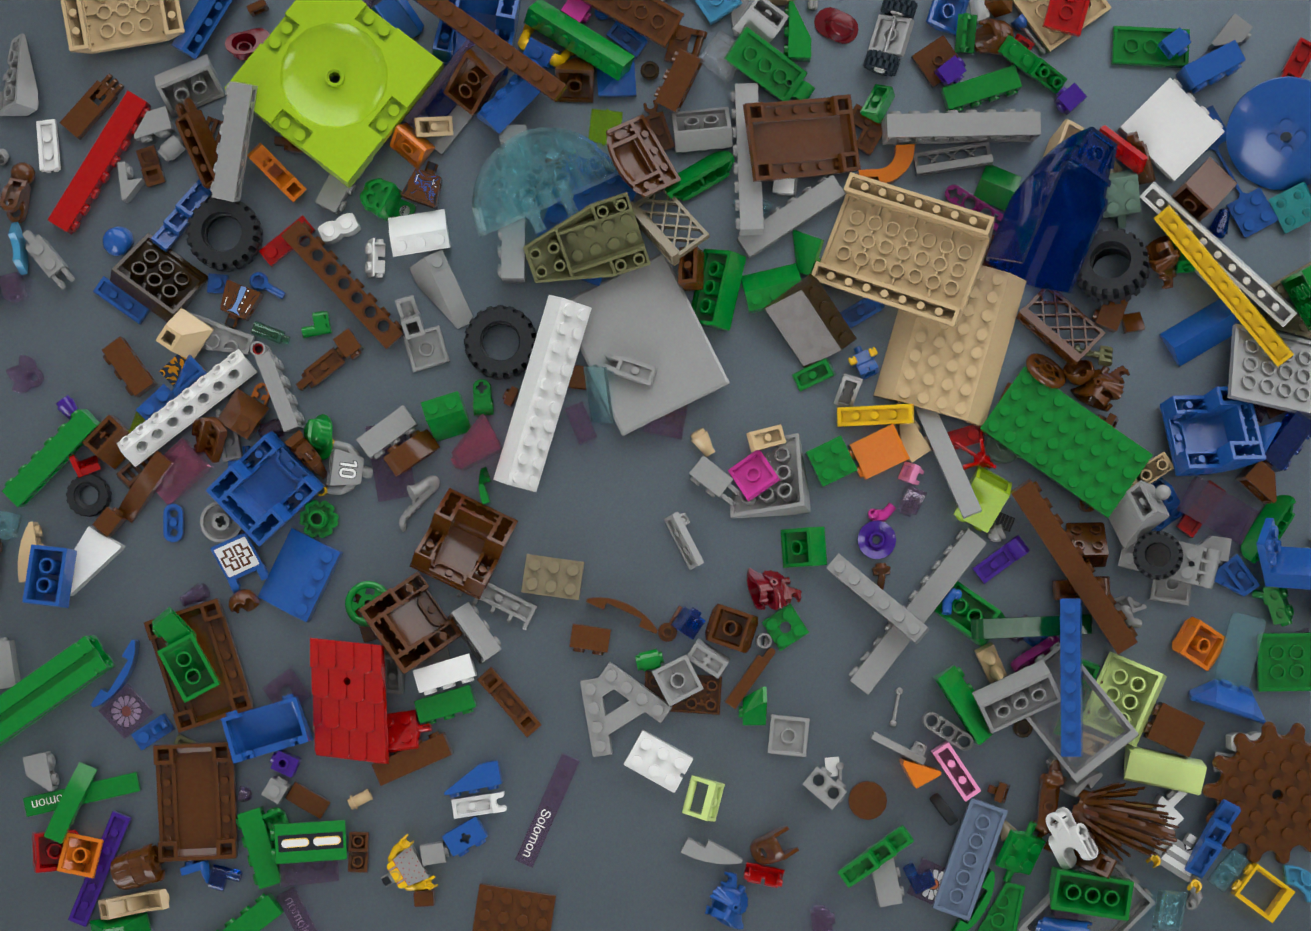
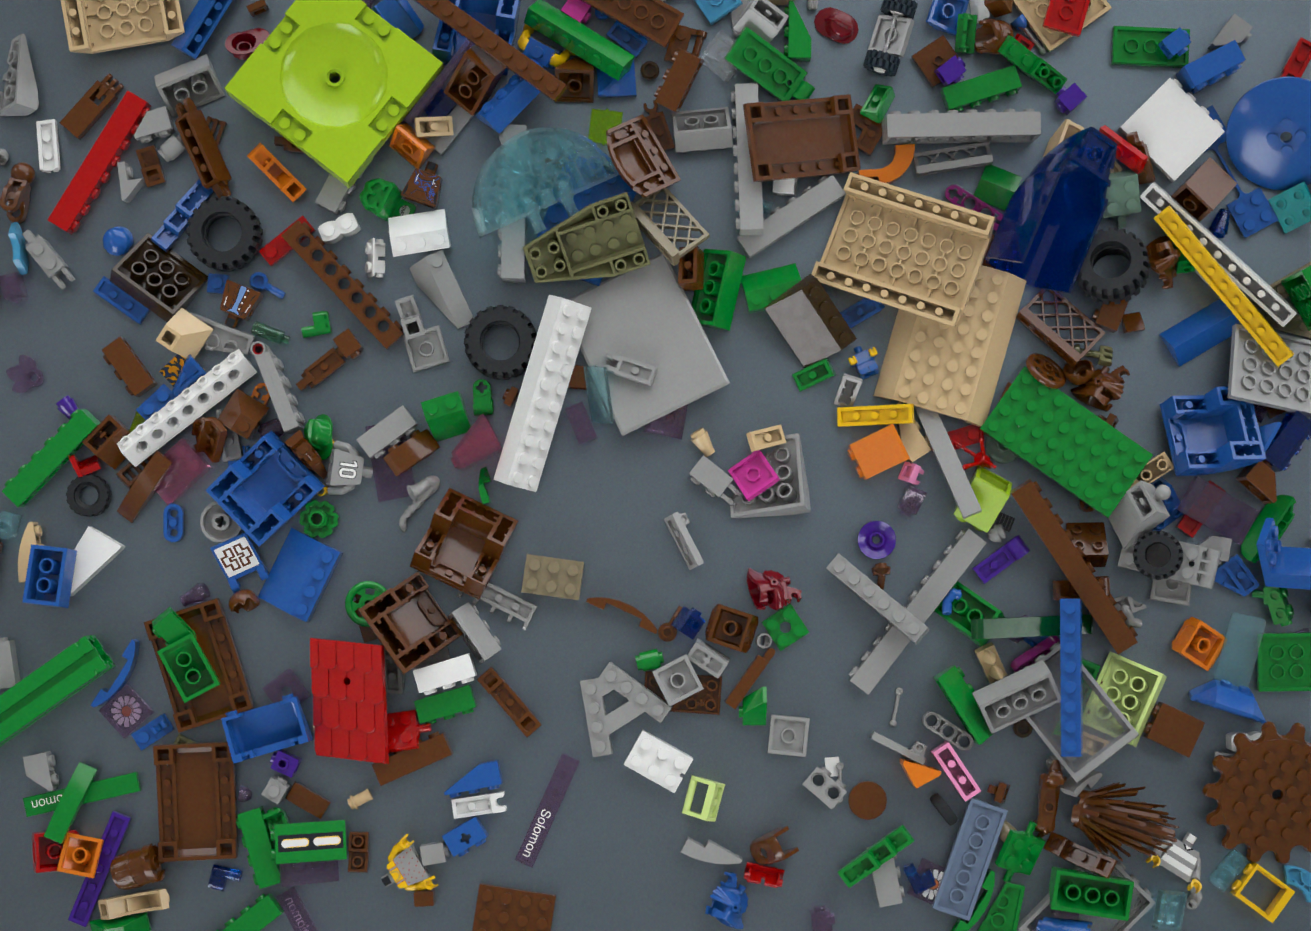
(109, 521): reddish brown brick -> none
(193, 866): blue plate -> none
(234, 141): light grey brick -> none
(590, 638): reddish brown brick -> none
(701, 175): green brick -> none
(803, 547): green slope -> none
(807, 251): green slope -> none
(831, 461): green brick -> none
(881, 515): dark pink arm -> none
(1069, 836): white piece -> none
(1164, 770): yellowish green slope -> none
(1170, 801): white brick -> none
(1212, 838): blue slope -> none

